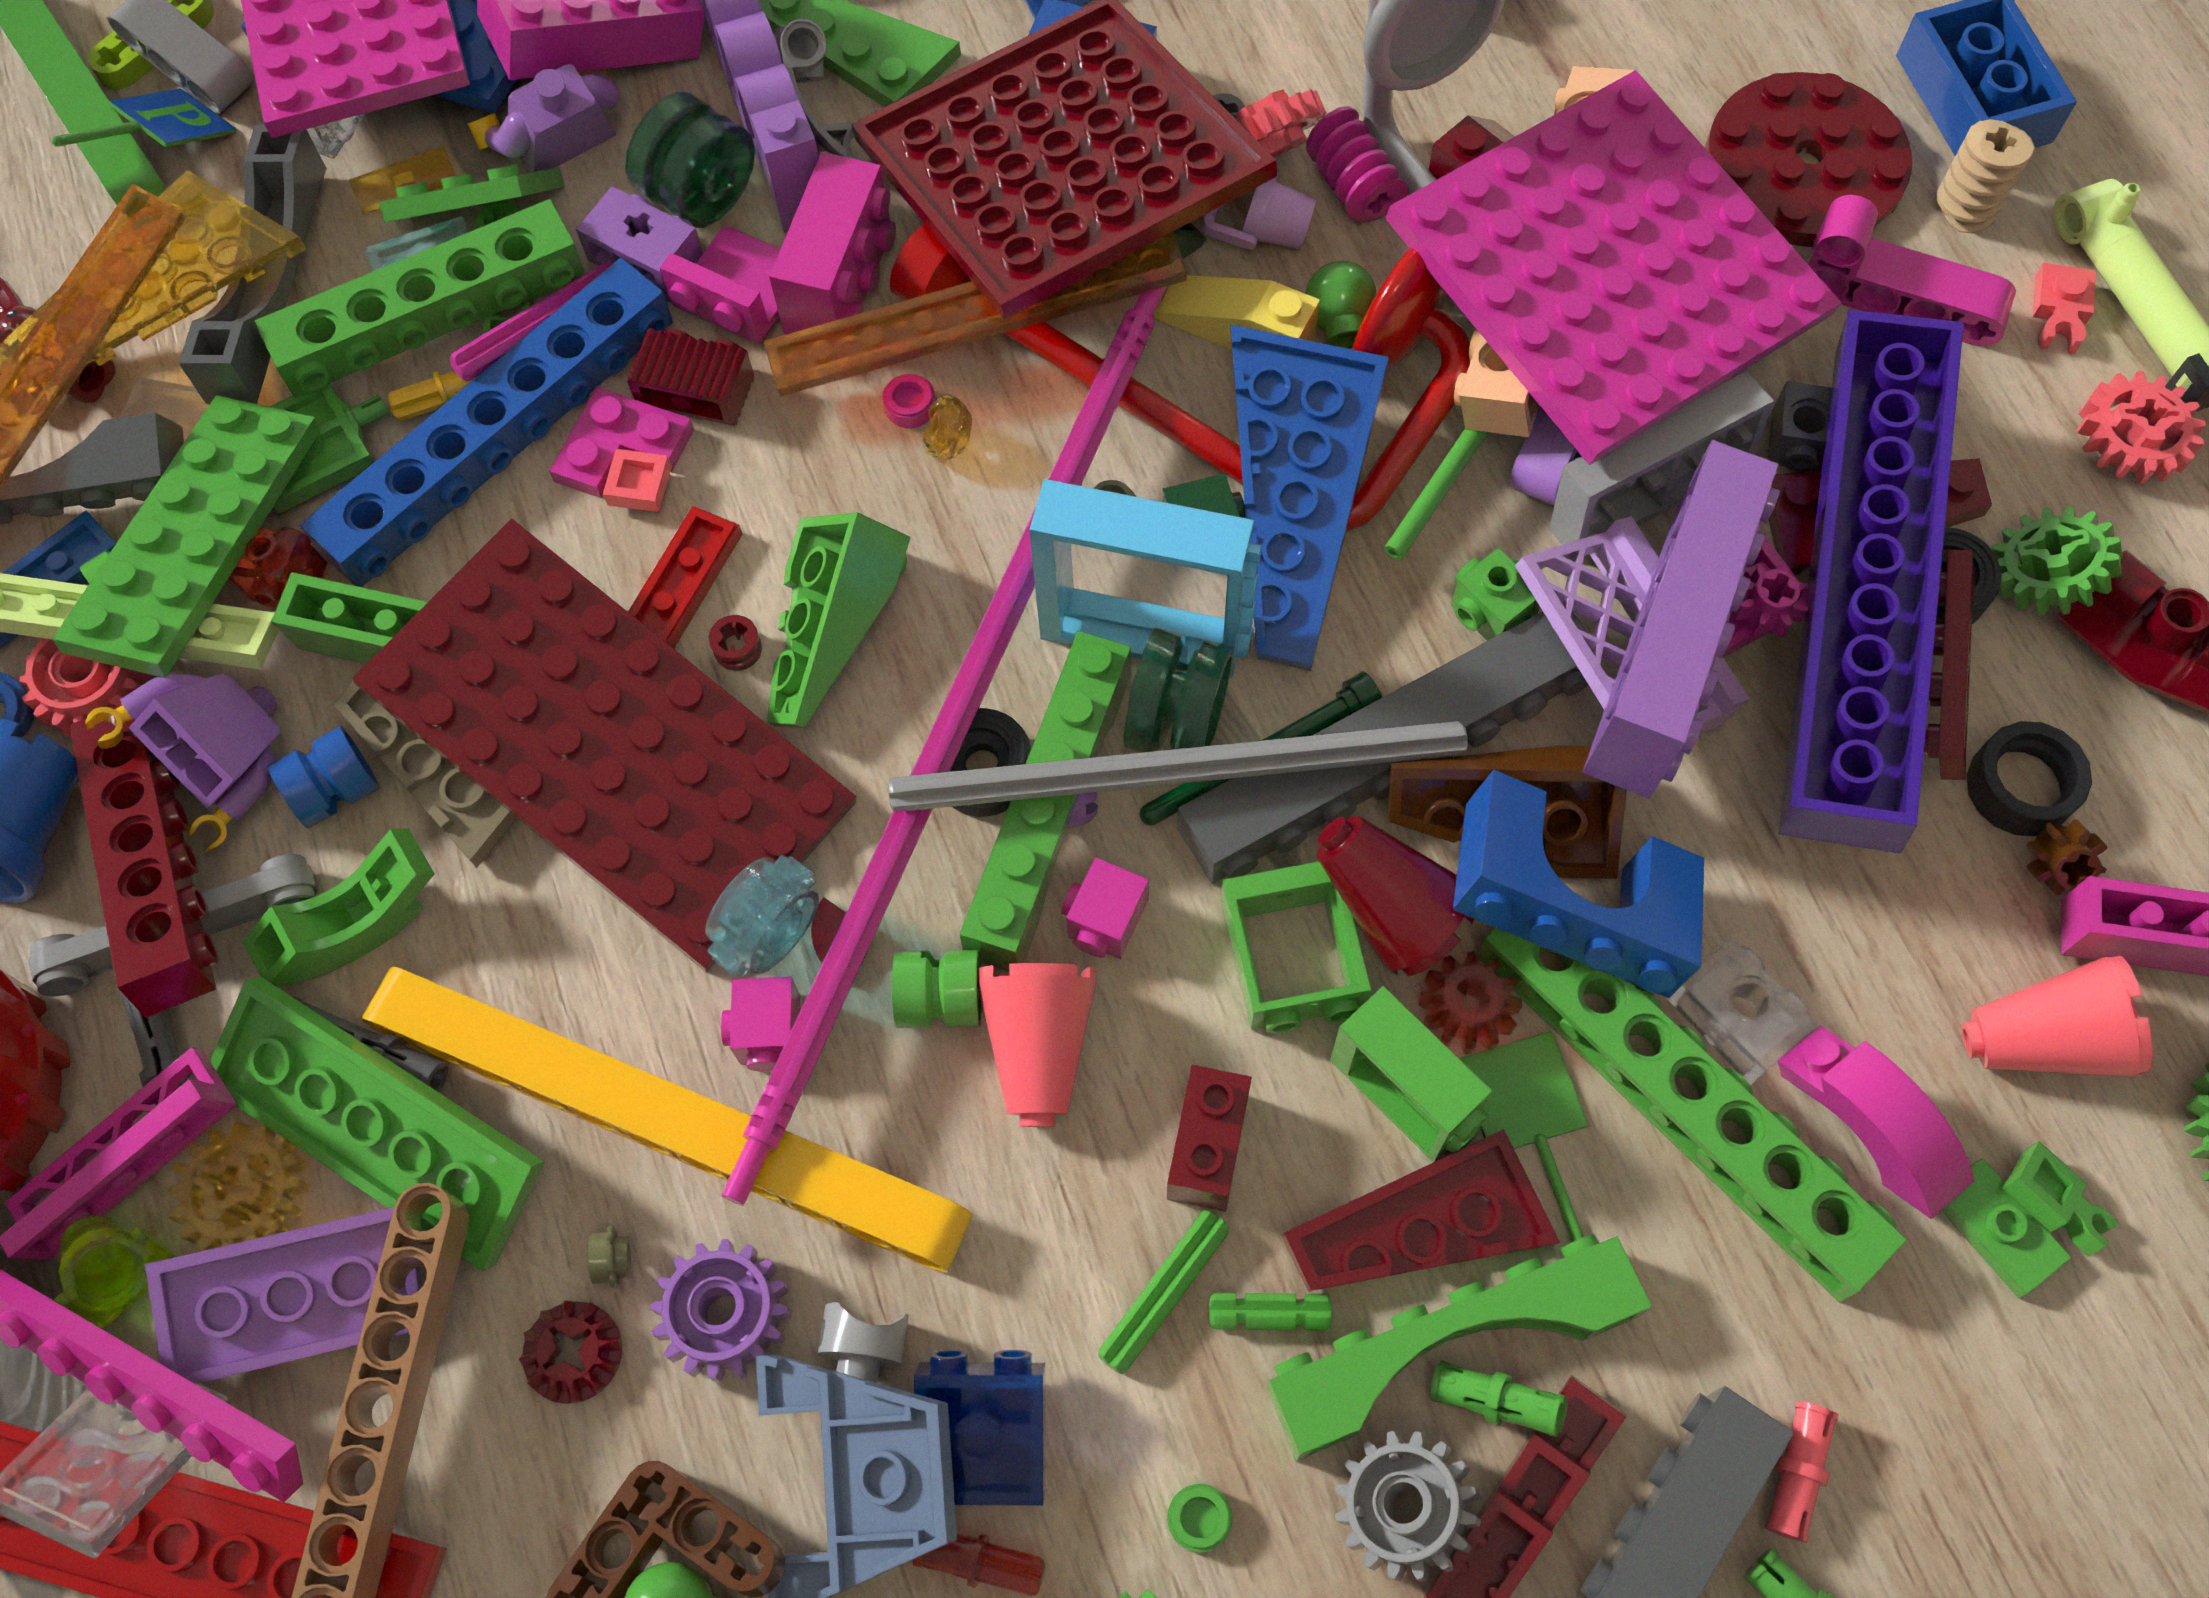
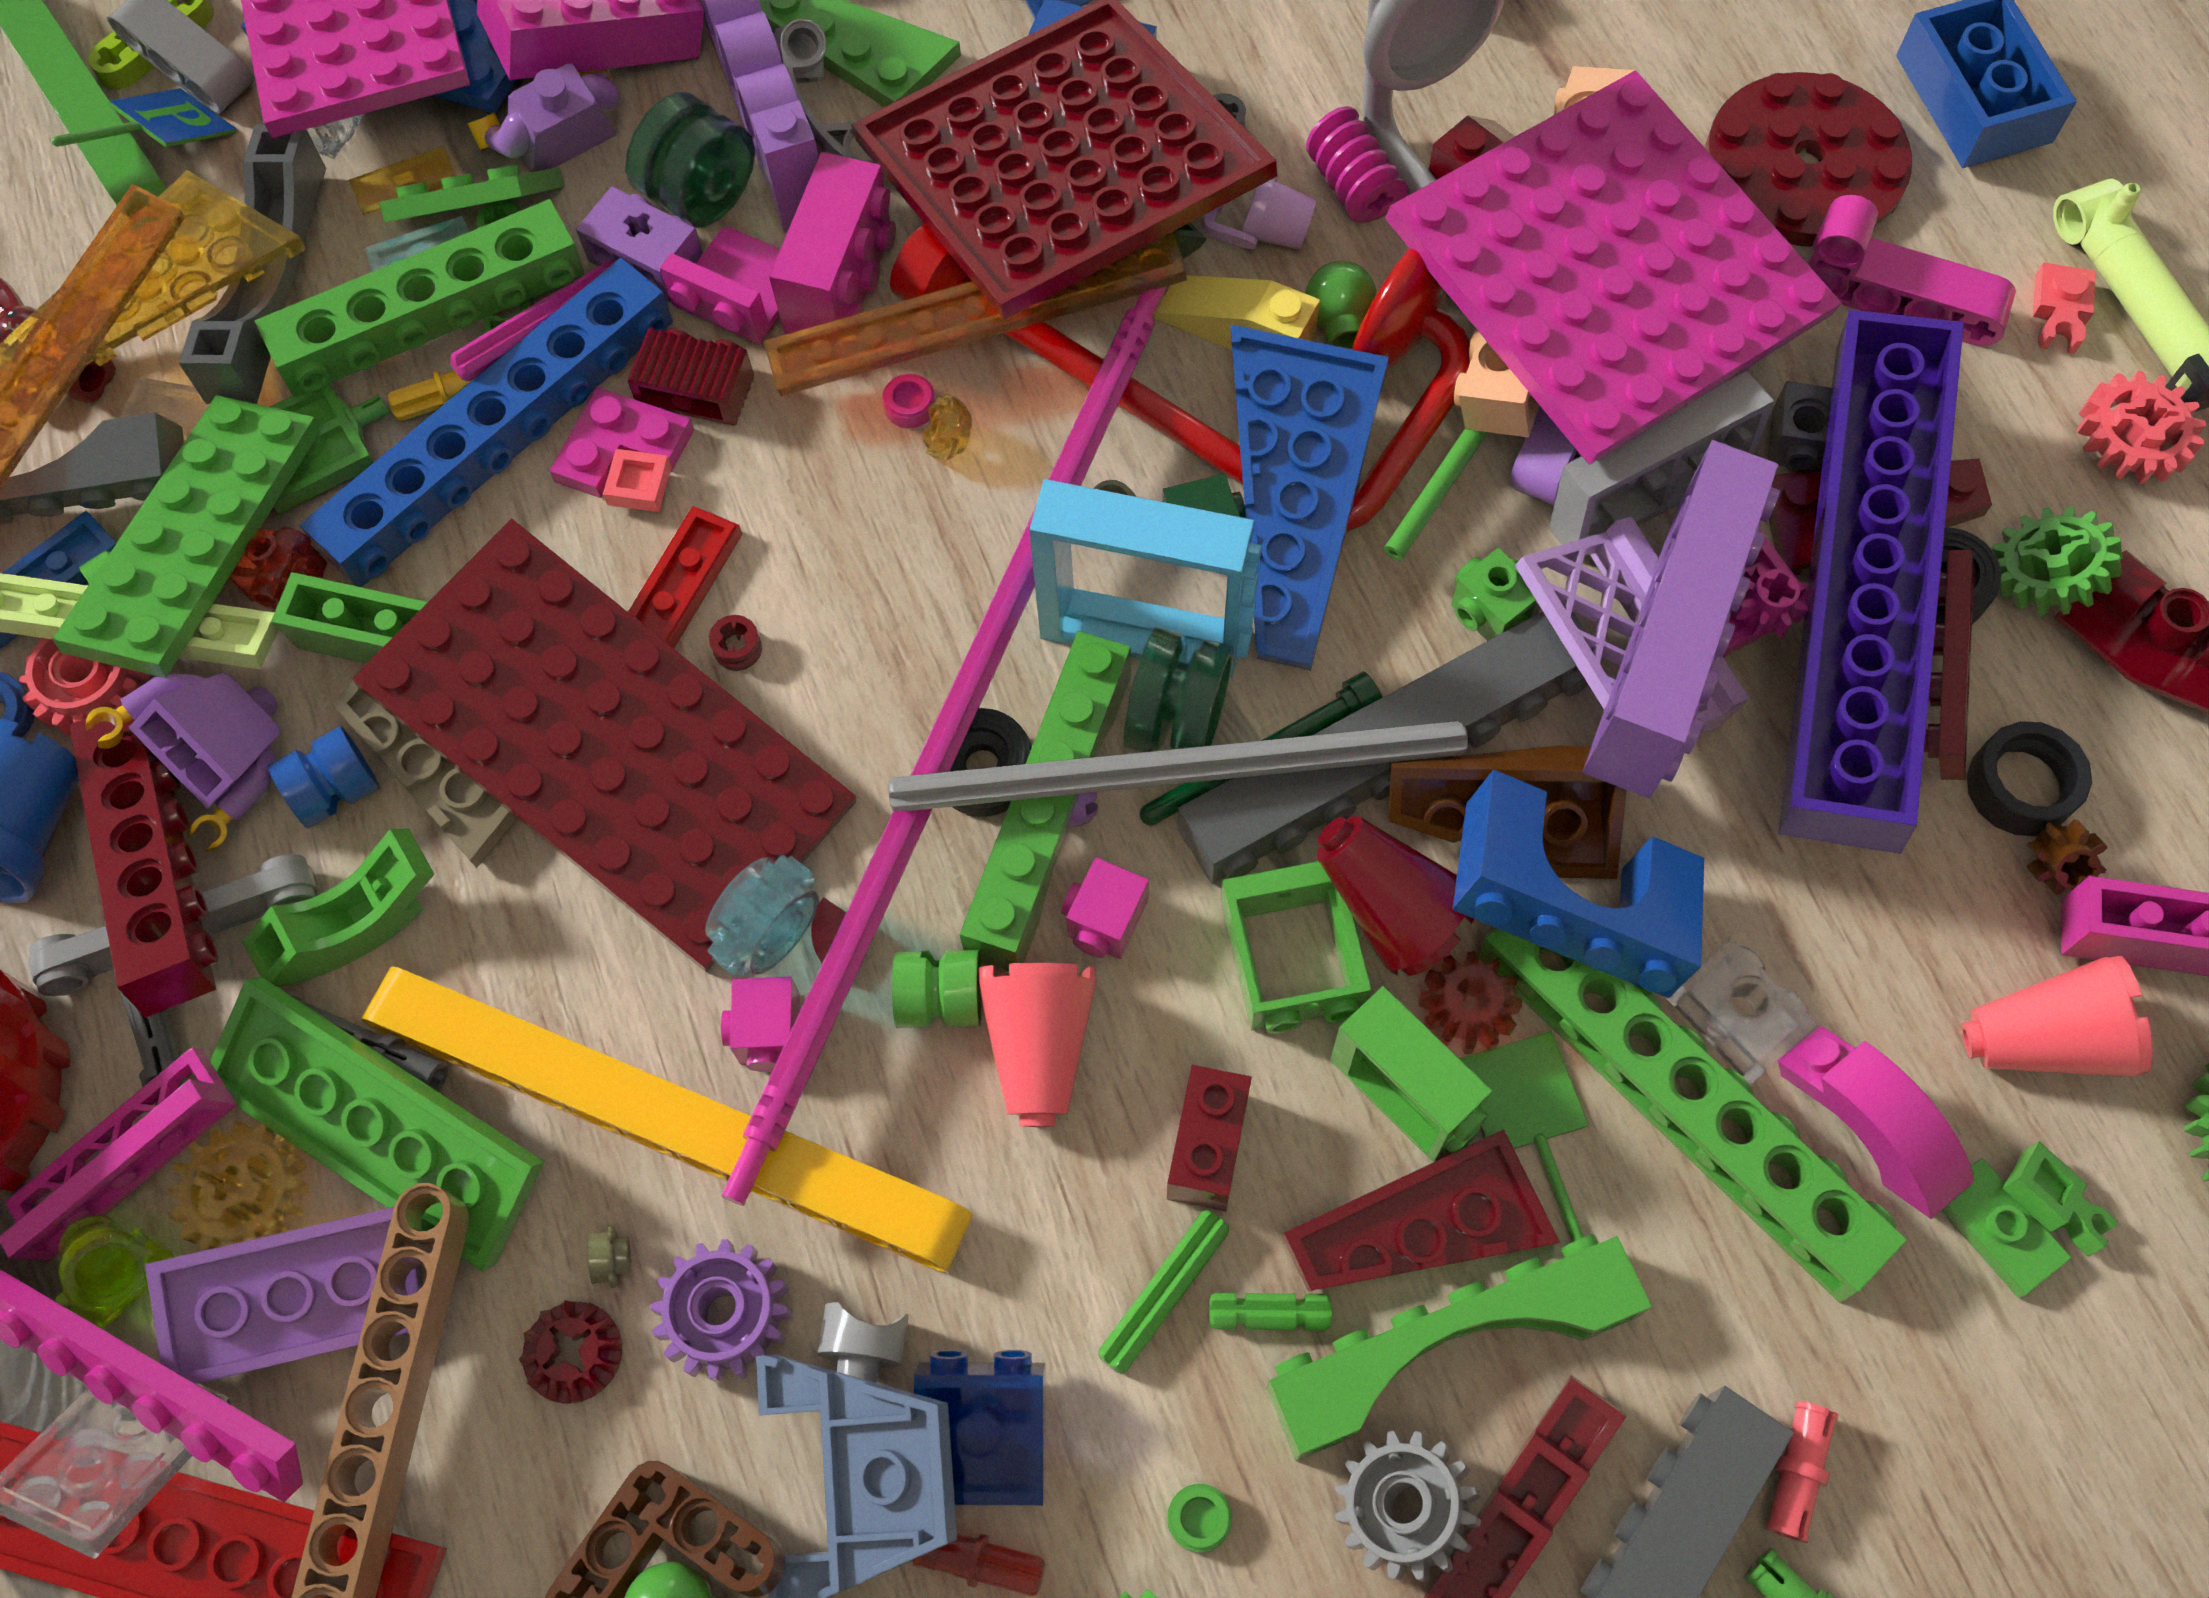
(840, 582): bright green wedge -> none
(1280, 120): coral gear -> none
(1499, 1398): bright green pin -> none
(1983, 174): tan piece -> none

